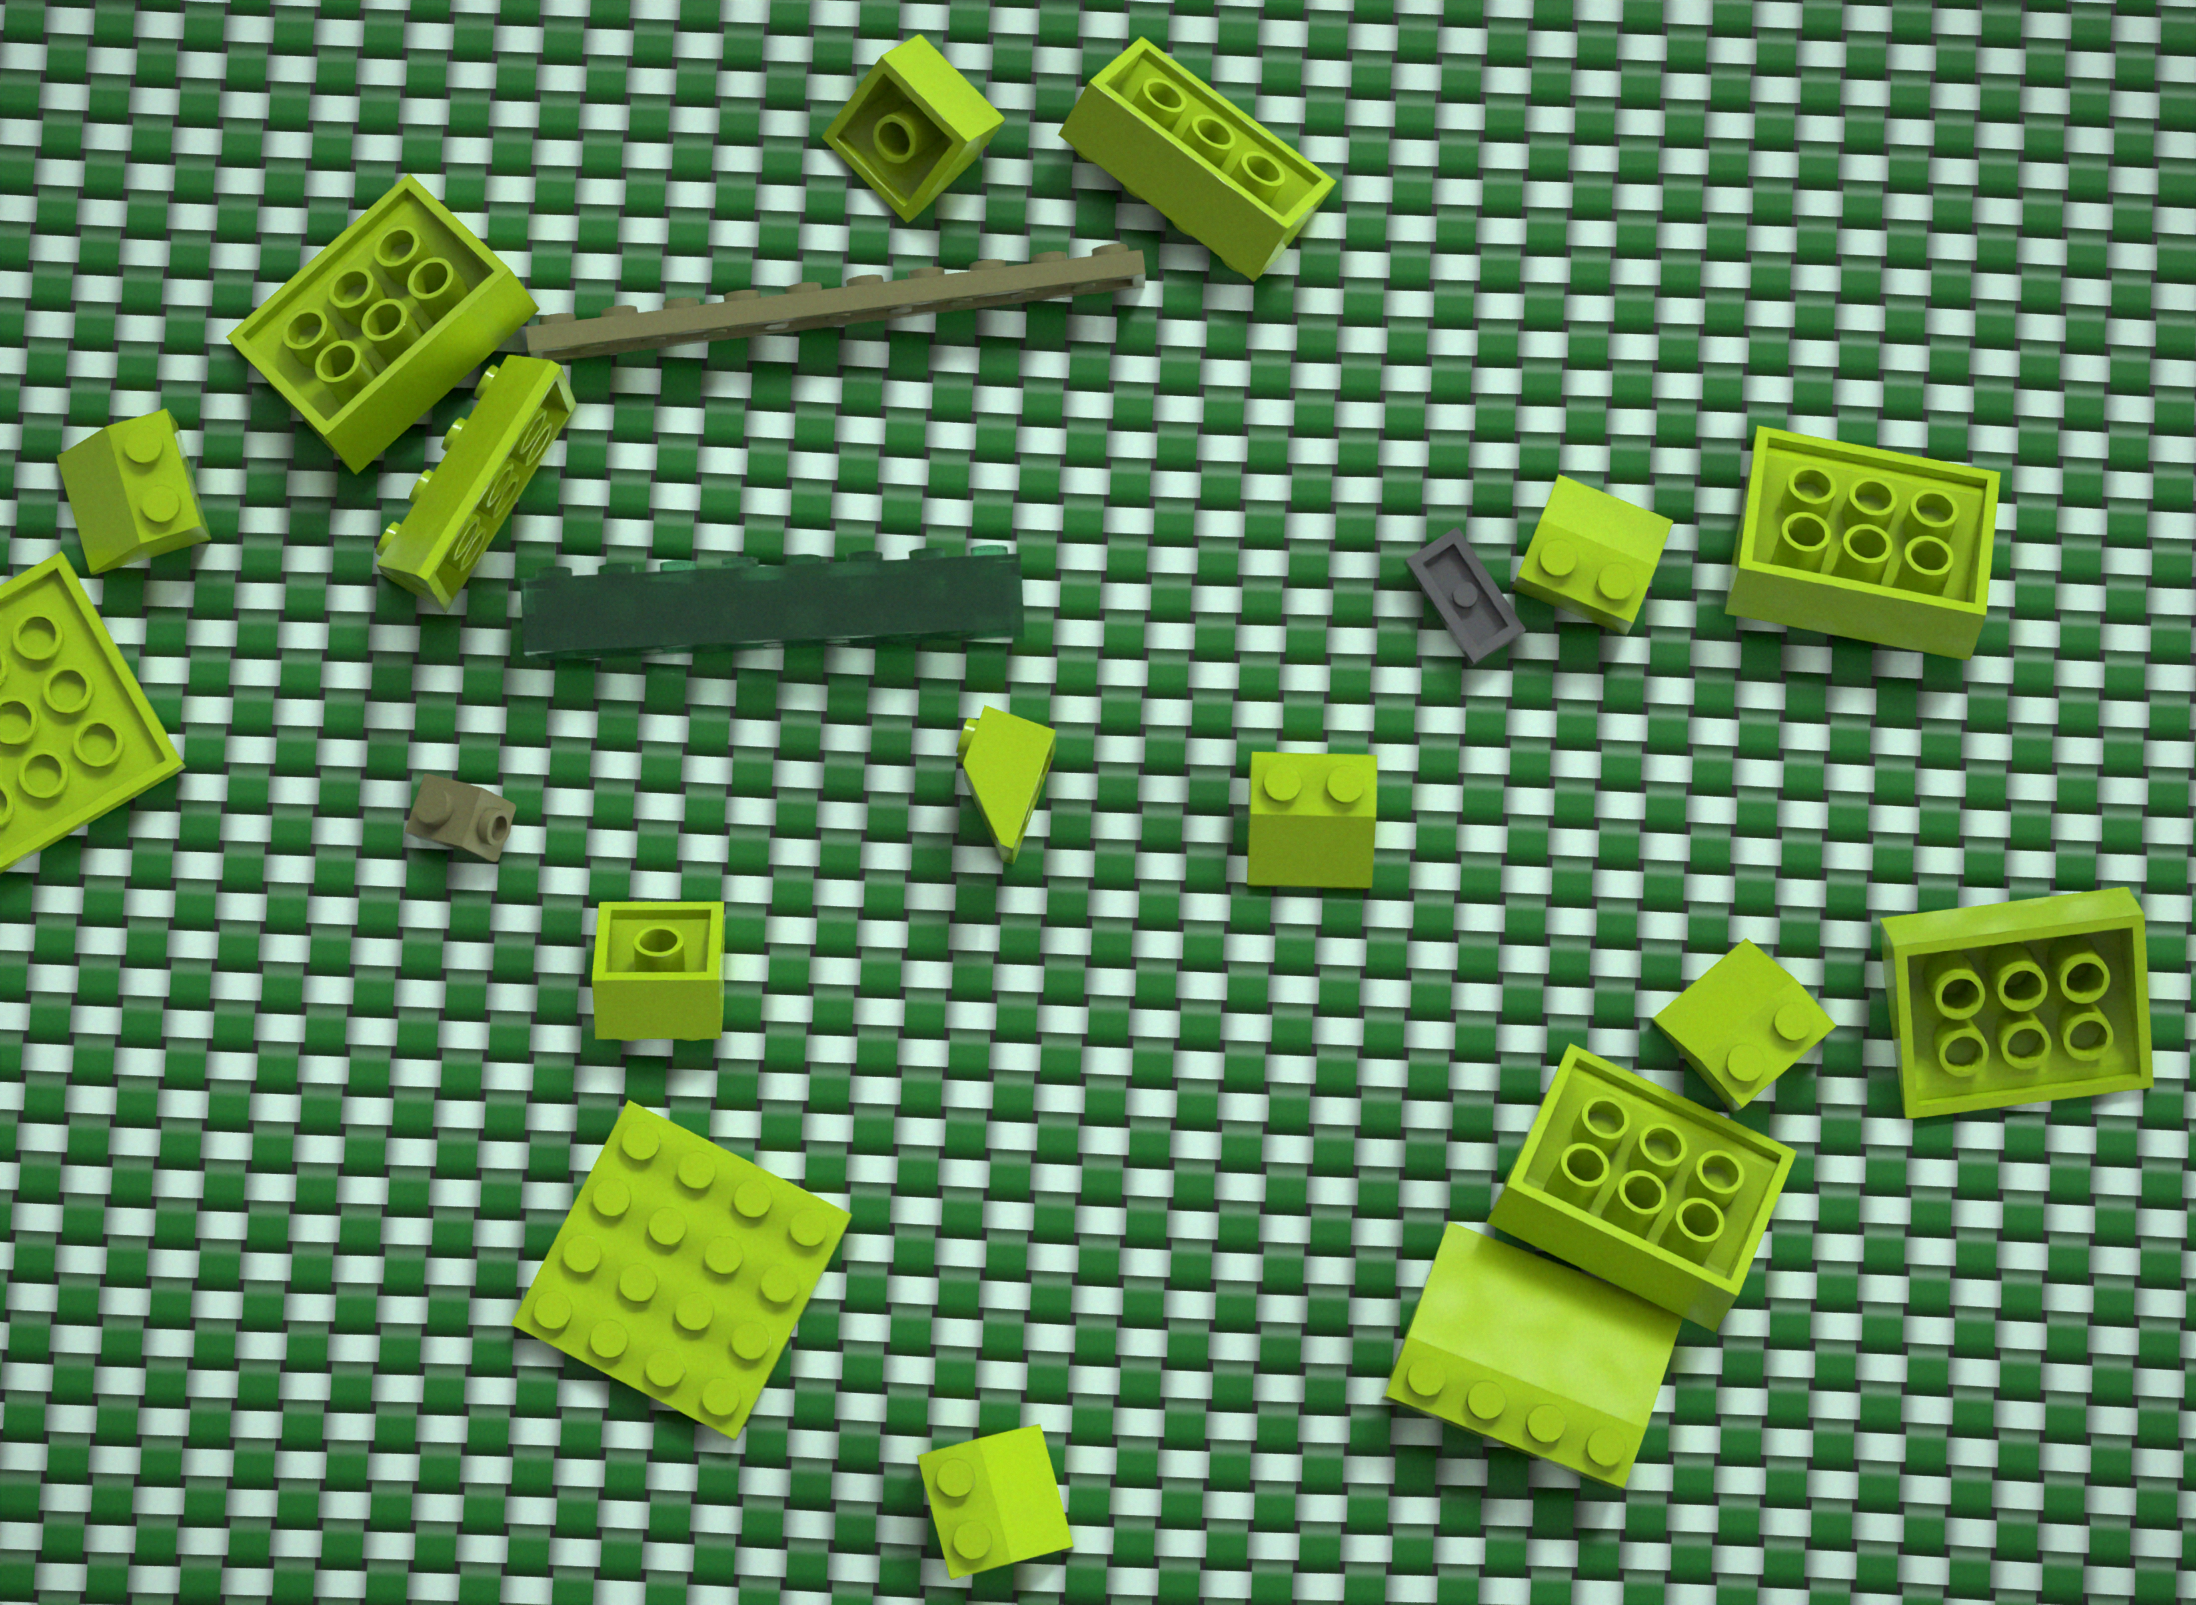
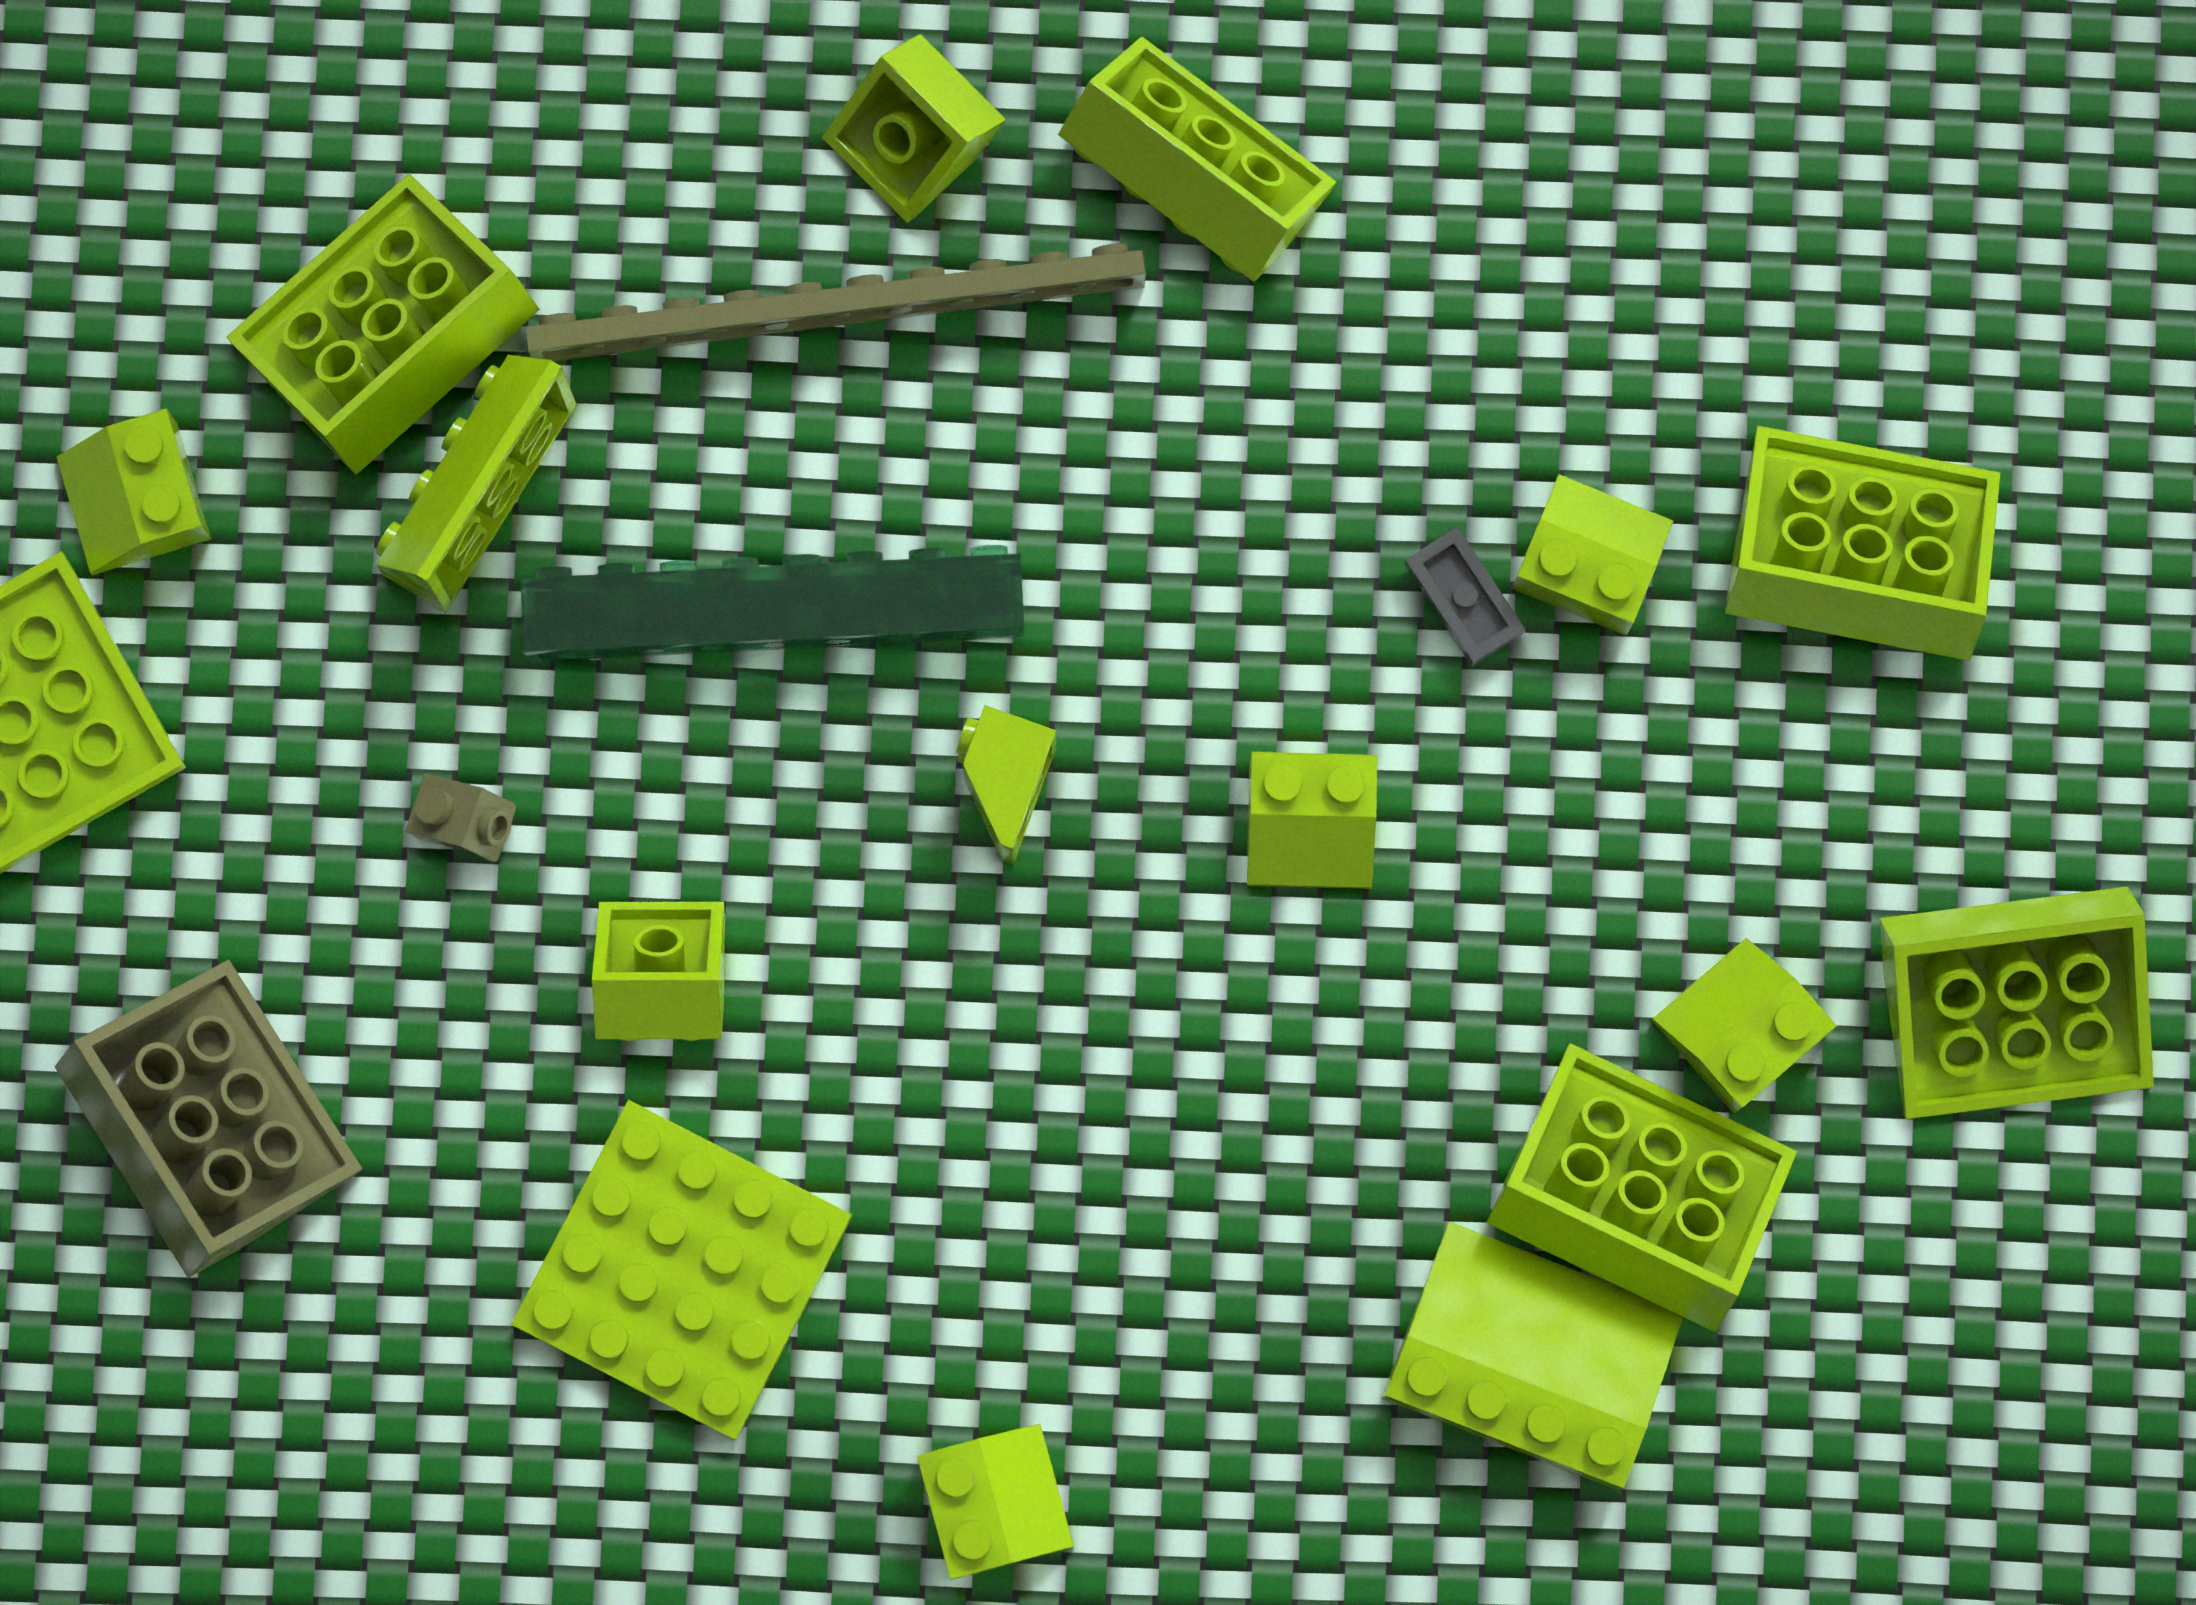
(206, 1117): none -> olive slope

